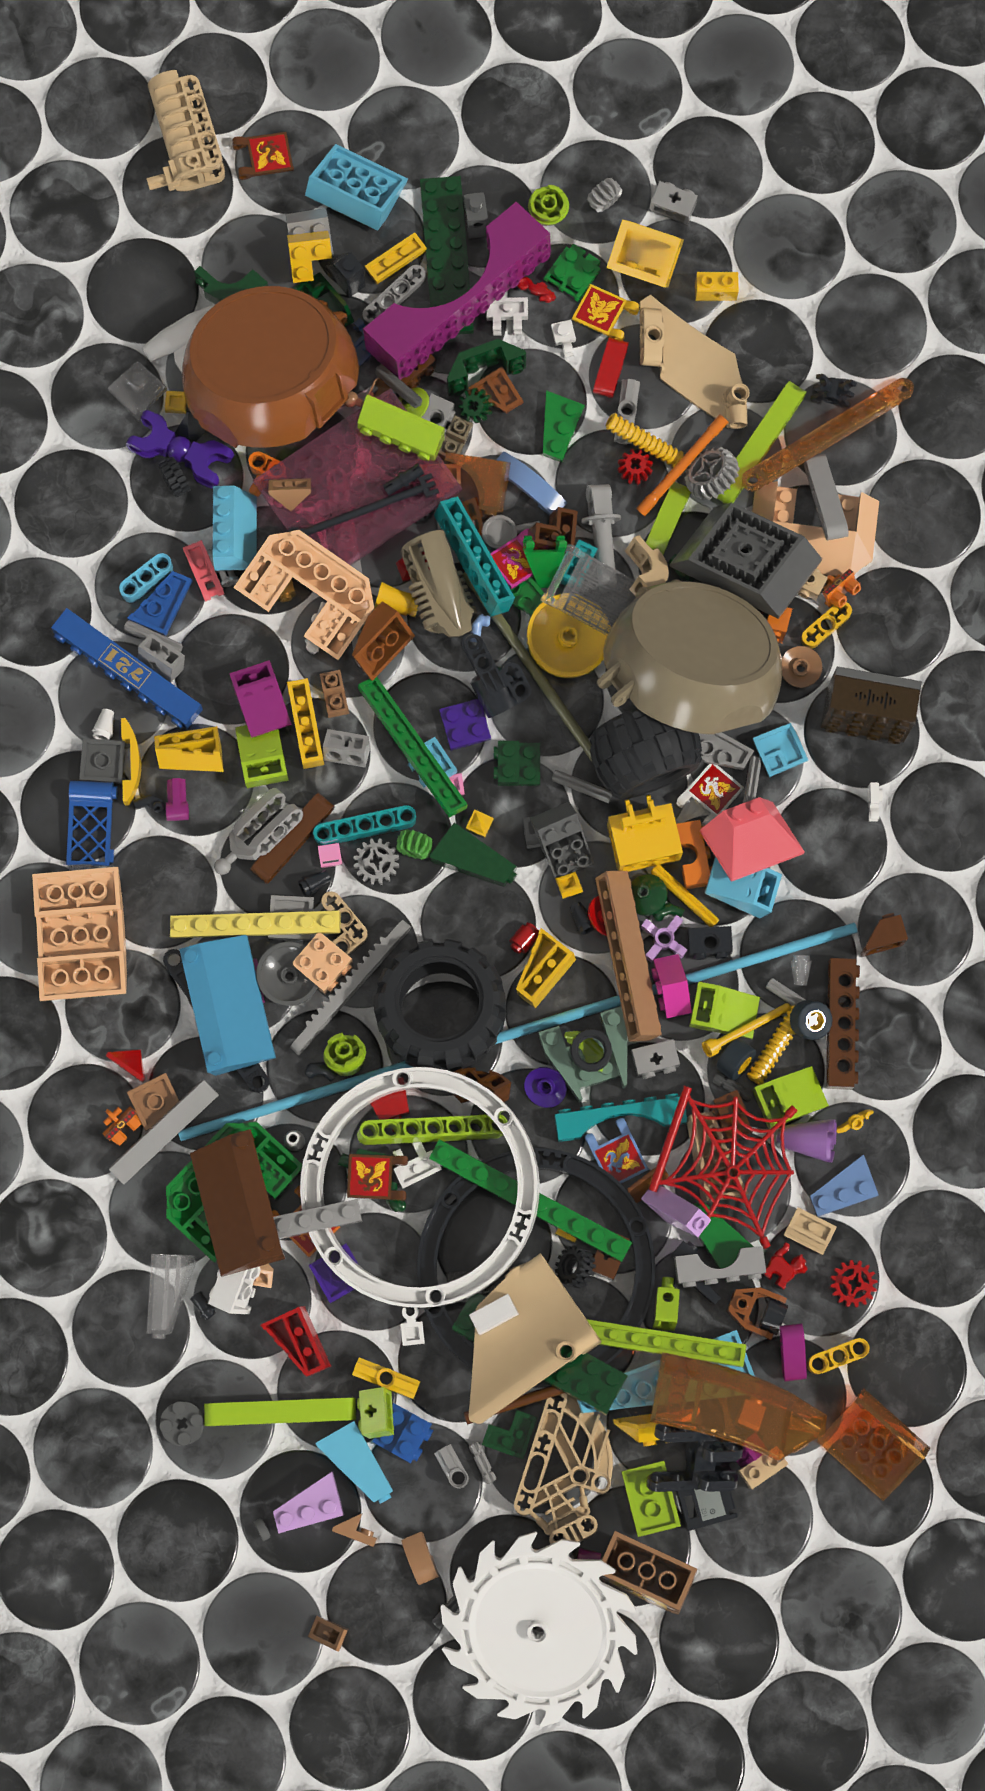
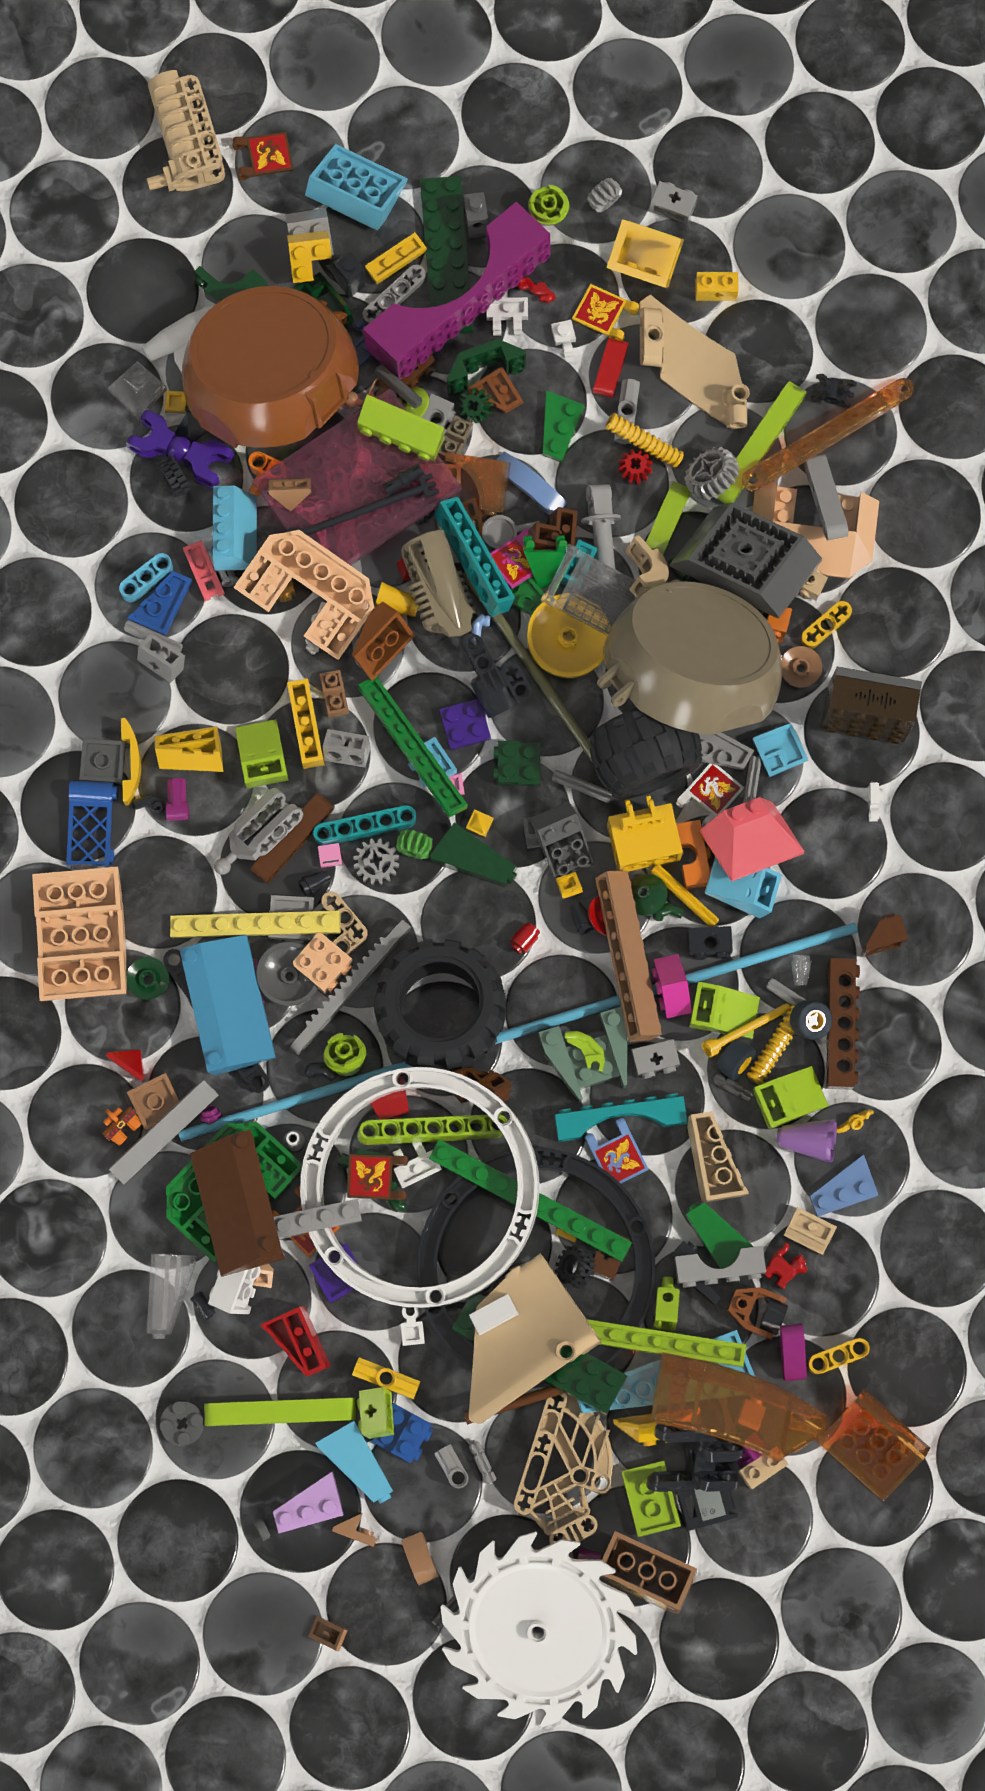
(104, 726): white cone -> none
(126, 668): blue brick -> none
(147, 967): none -> dark green dish
(210, 1114): none -> magenta plate
(260, 699): magenta slope -> none
(513, 1441): dark green plate -> none
(542, 1094): dark purple dish -> none
(544, 968): yellow wedge -> none
(574, 271): green plate -> none
(591, 1067): black tyre -> none
(640, 1187): dark orange slope -> none
(656, 1179): red animal -> none
(675, 947): lavender pin -> none
(676, 1211): lavender slope -> none
(711, 432): orange piece -> none
(729, 1110): reddish brown brick -> none
(837, 588): orange hips -> none
(863, 1286): red gear -> none

